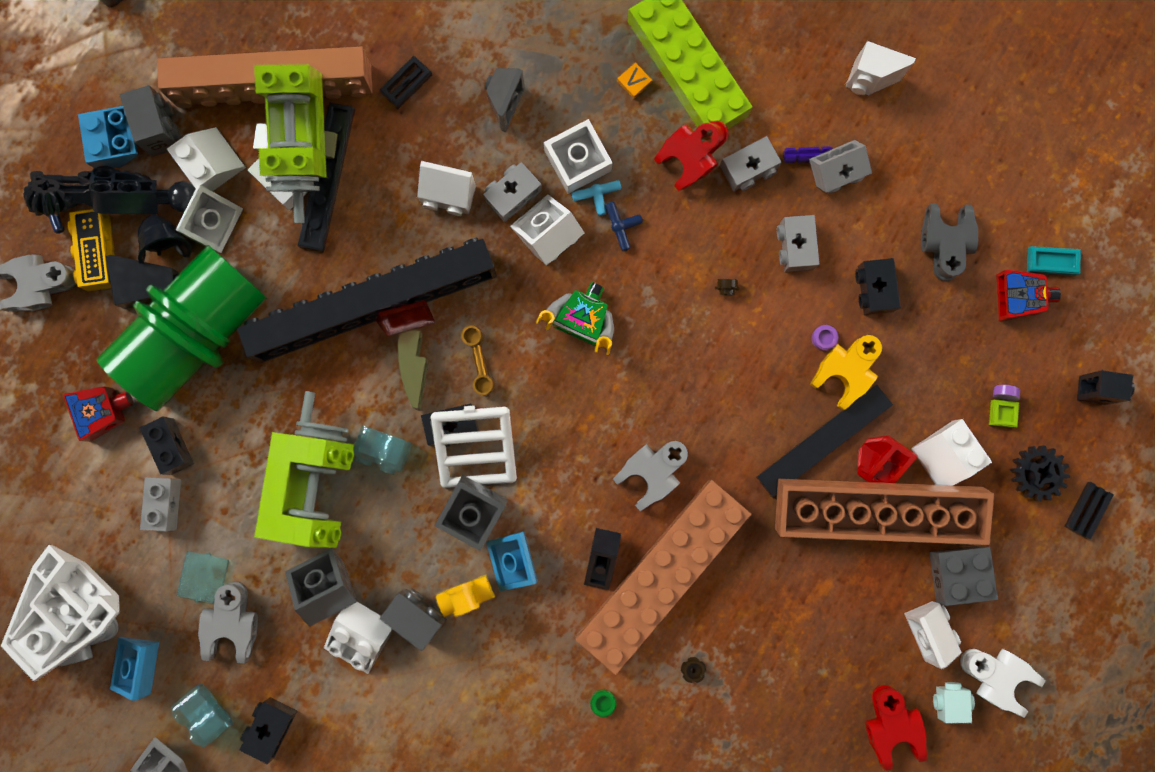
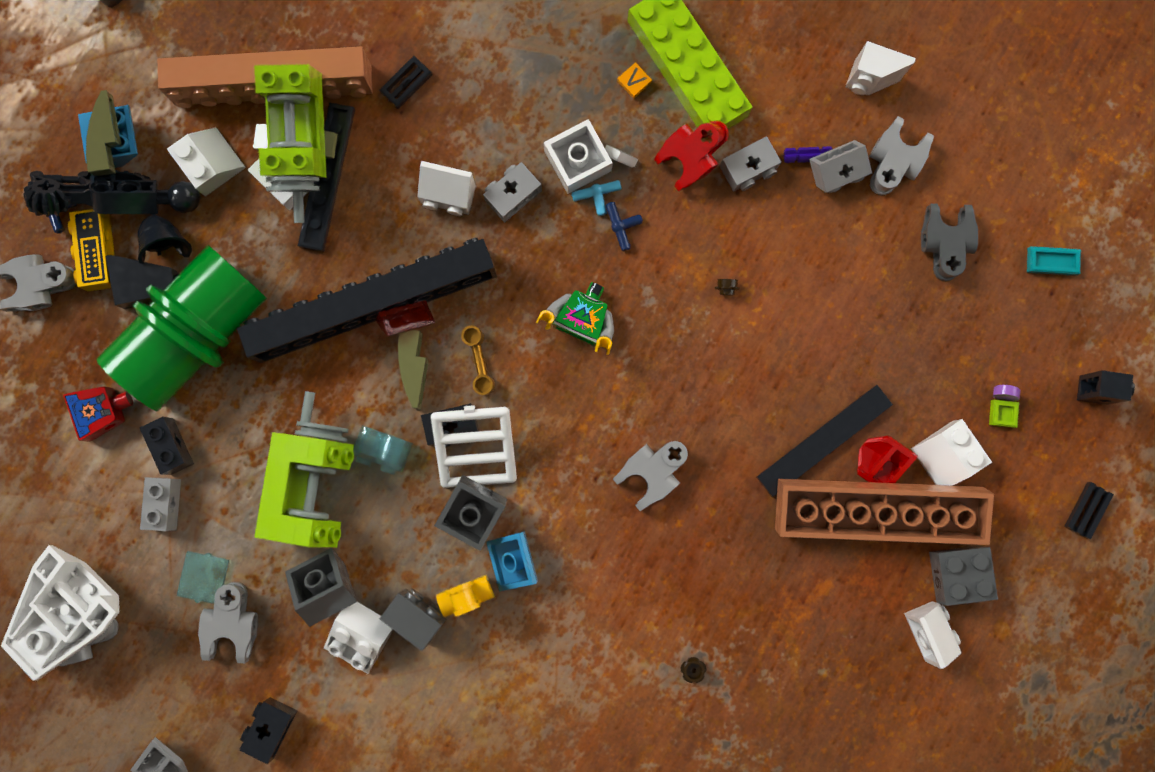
(102, 136): none -> olive slope
(134, 668): dark azure slope -> none
(150, 120): dark grey brick -> none
(201, 715): clear light blue brick -> none
(209, 219): white slope -> none
(504, 93): dark grey slope -> none
(547, 229): white slope -> none
(602, 558): black slope -> none
(603, 703): green tile -> none
(620, 156): none -> white tile
(662, 576): nougat brick -> none
(804, 231): light grey brick -> none
(825, 337): medium lavender tile -> none
(851, 368): yellow piece -> none
(883, 274): black brick -> none
(894, 725): red piece -> none
(897, 158): none -> light grey piece
(953, 703): light aqua brick -> none
(999, 677): white piece -> none
(1023, 294): torso -> none
(1050, 468): black gear -> none

